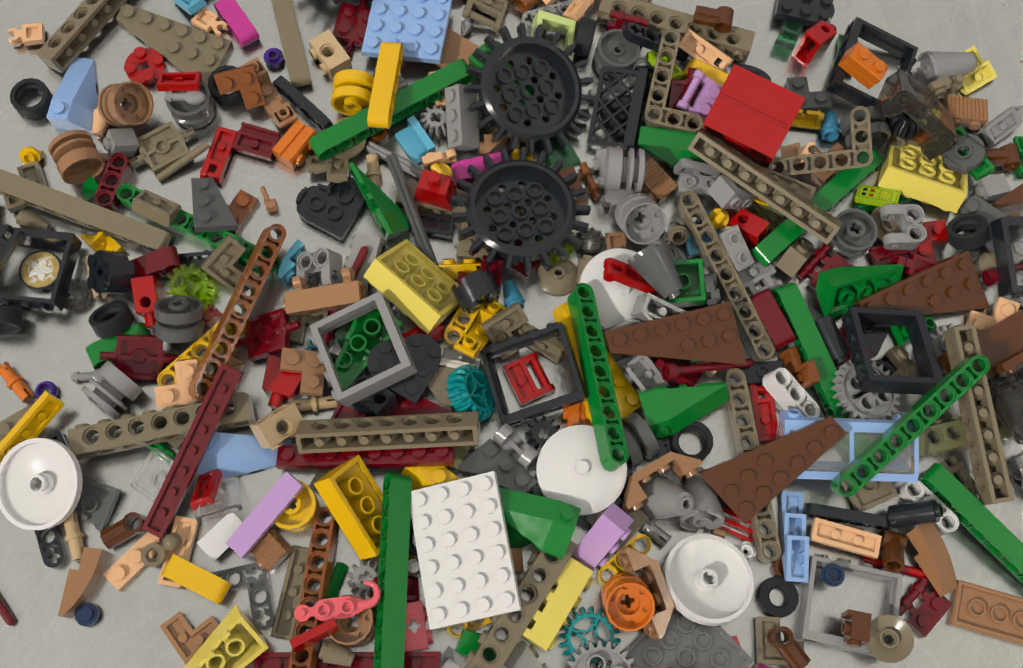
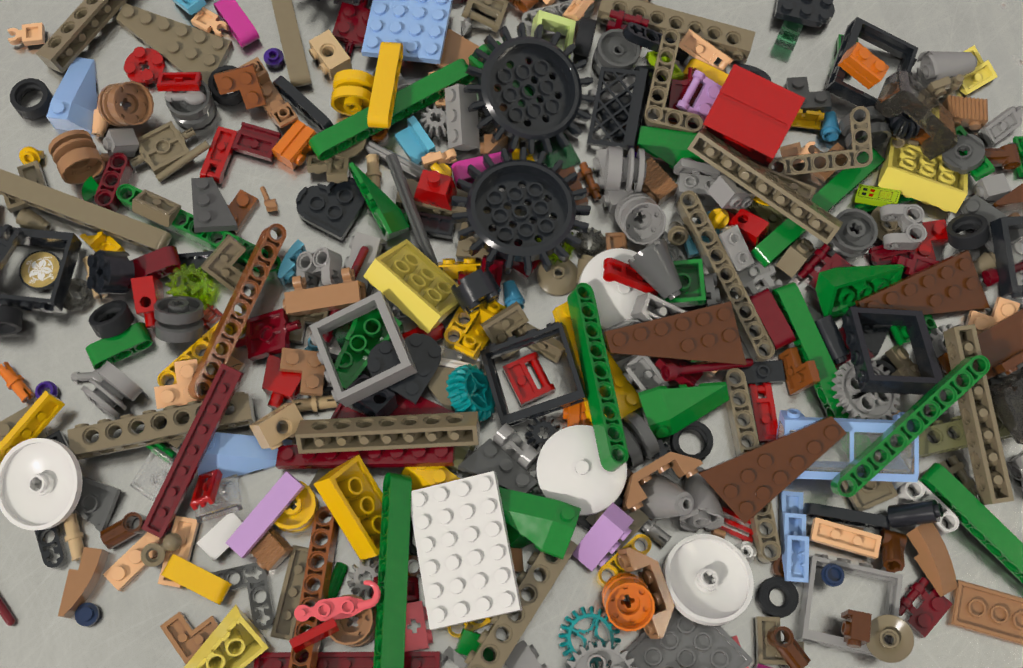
(139, 356): dark red plate -> none
(336, 654): dark tan cone -> none
(557, 605): light yellow wedge -> none
(718, 18): reddish brown piece -> none
(789, 392): white beam -> none
(821, 36): red torso -> none
(908, 570): red bar -> none

